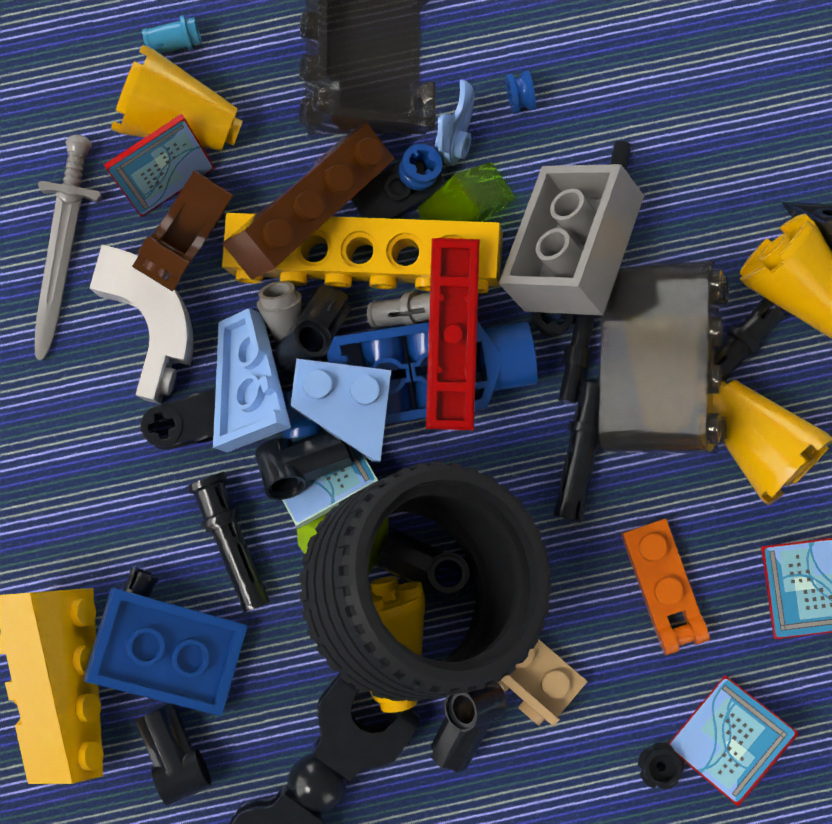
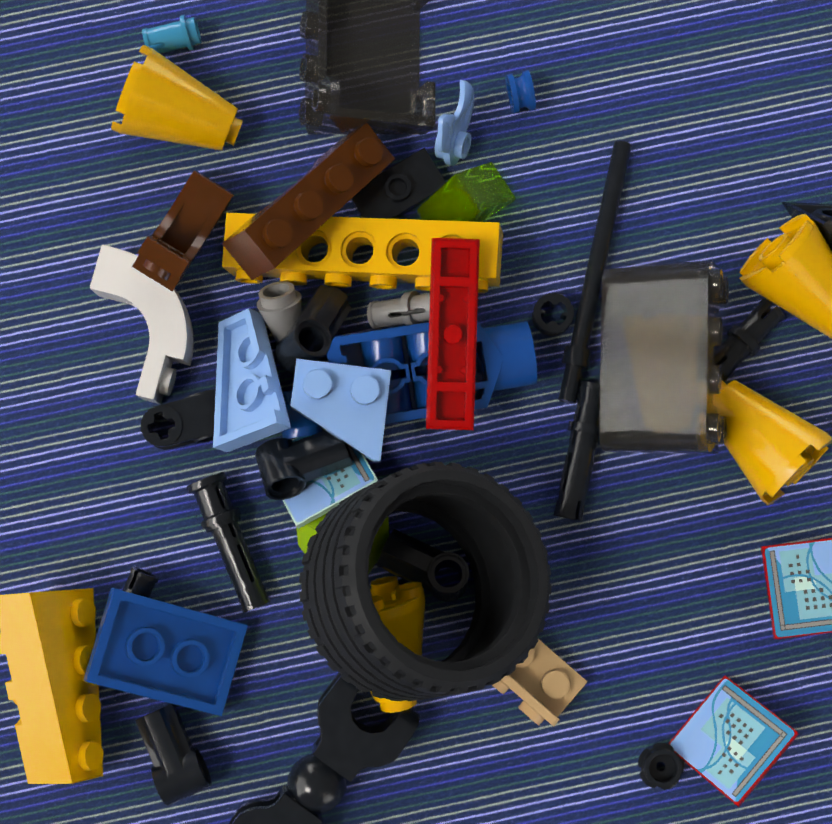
(61, 240): light grey sword -> none
(159, 165): piece -> none
(432, 164): blue bush -> none
(466, 724): black piece -> none
(572, 239): light grey brick -> none
(664, 585): orange plate -> none

